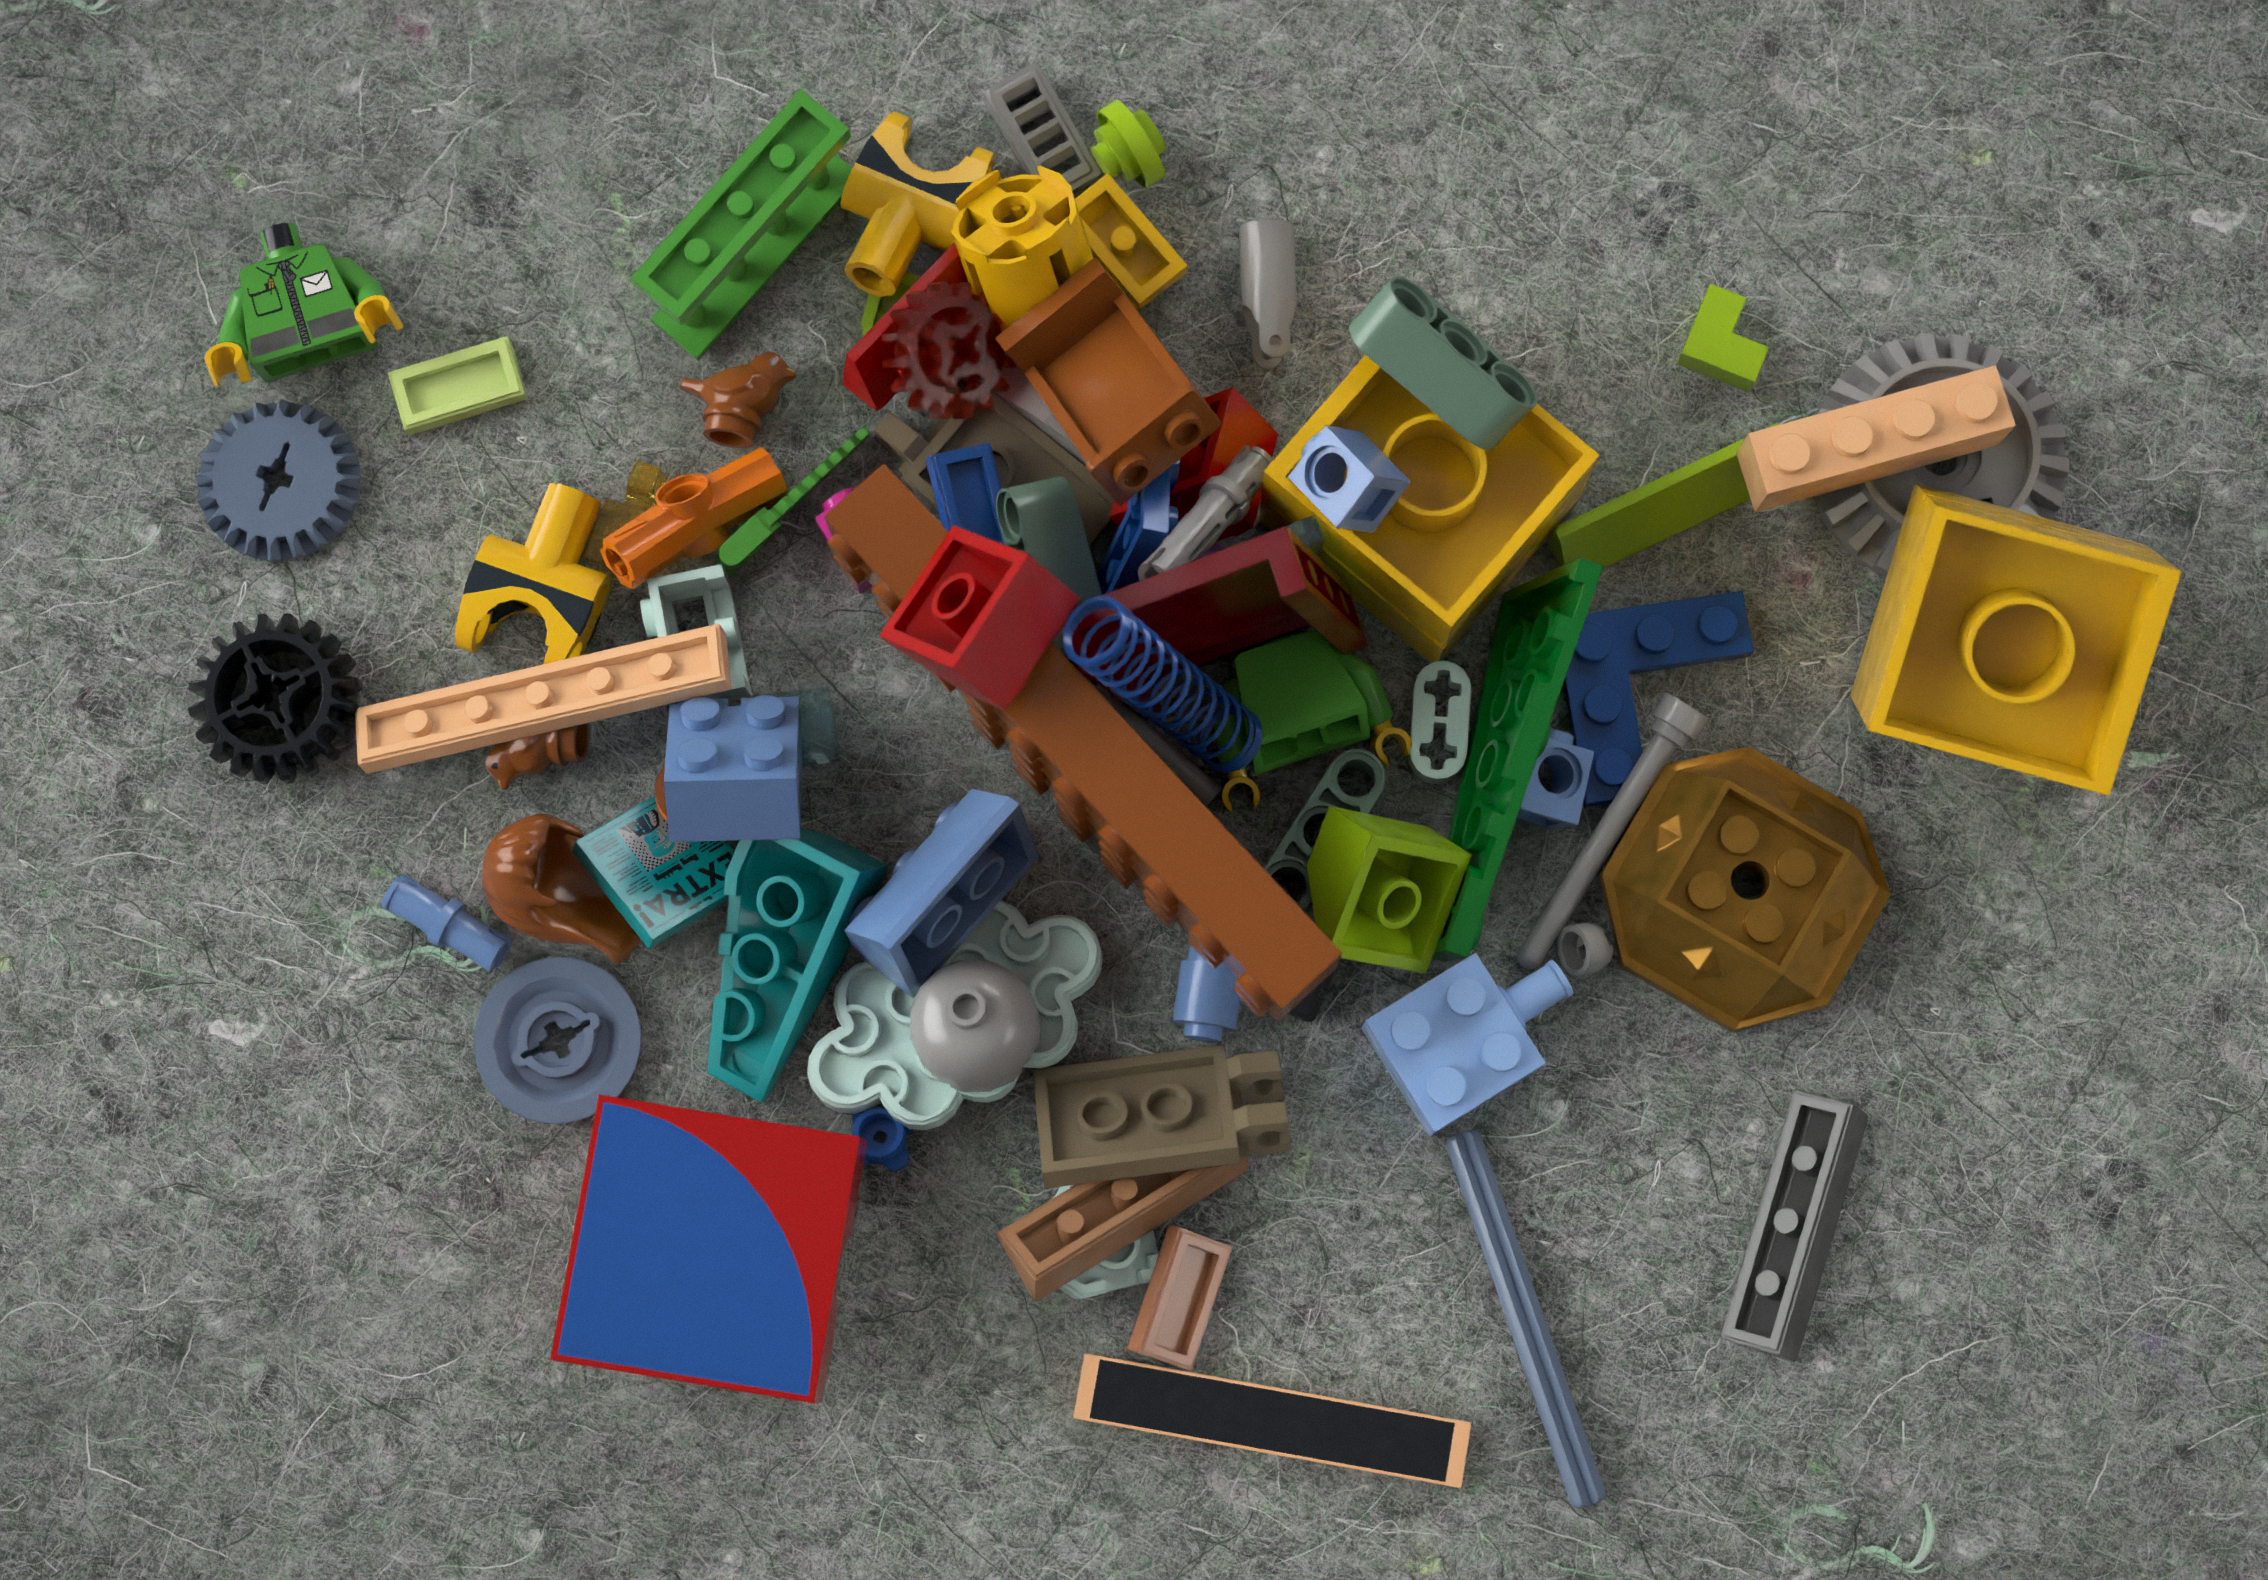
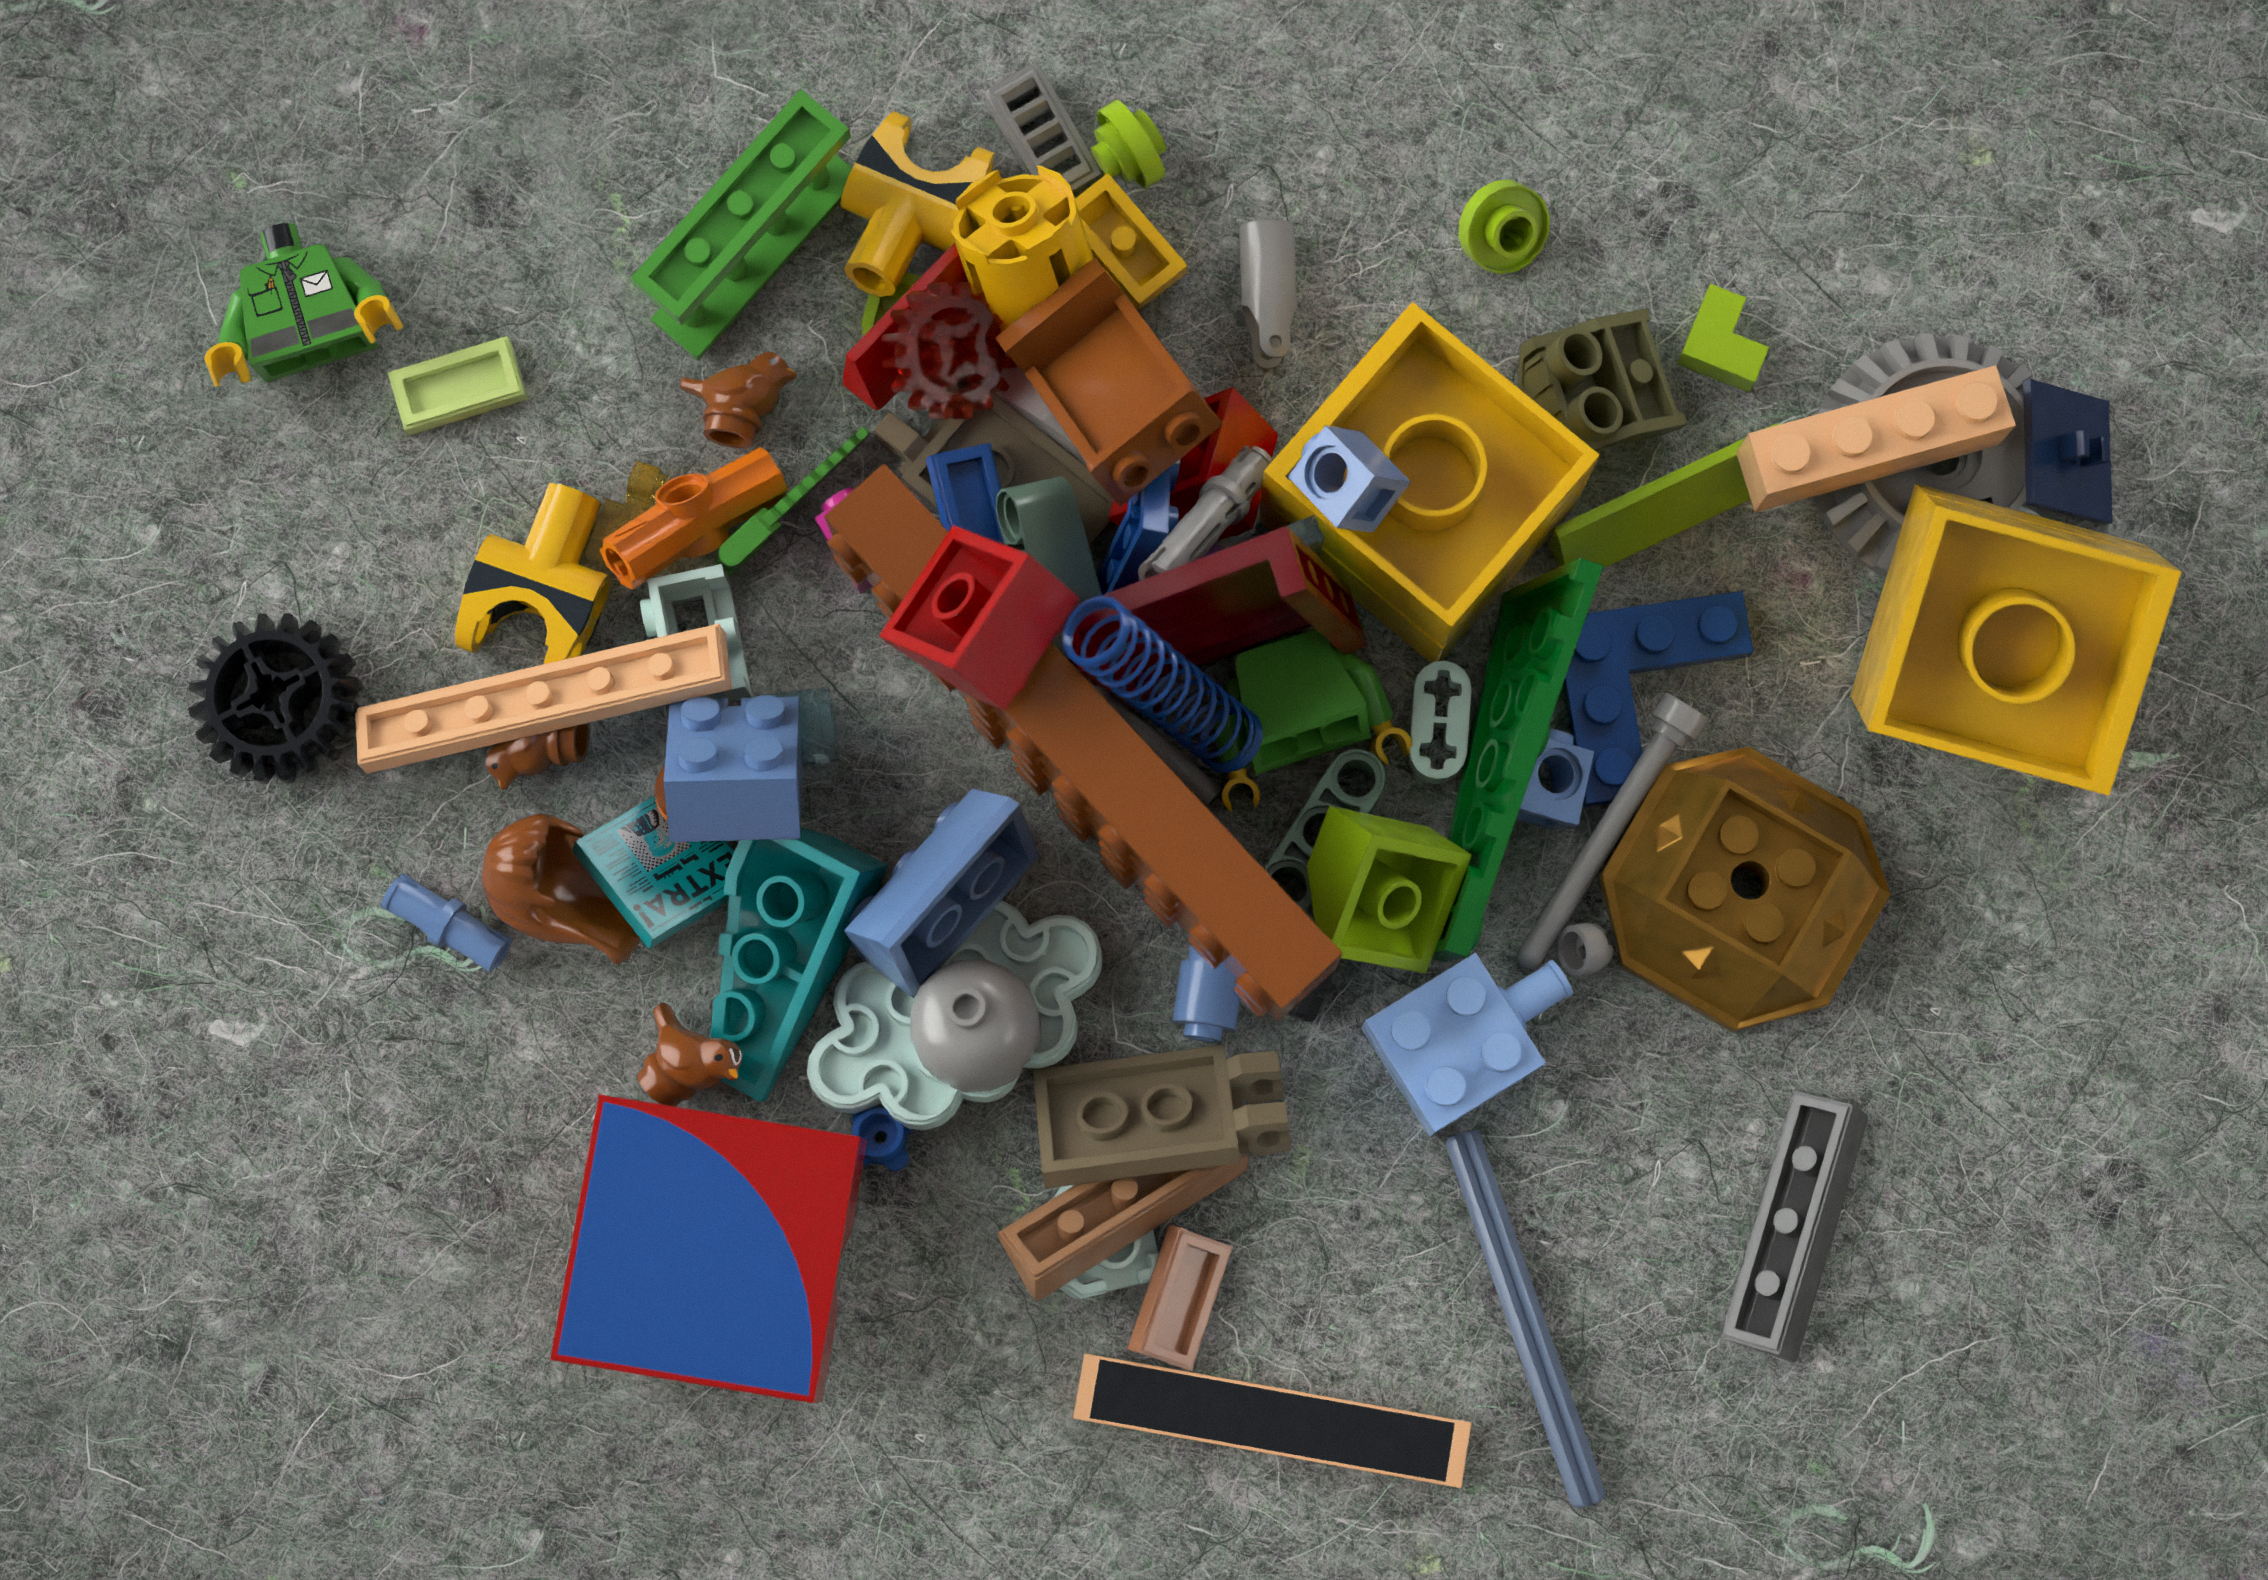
(294, 518): sand blue gear -> none
(517, 1023): sand blue gear -> none
(685, 1061): none -> dark orange animal
(1443, 363): sand green beam -> none
(1504, 226): none -> lime plate
(1601, 380): none -> olive slope
(2067, 452): none -> dark blue piece

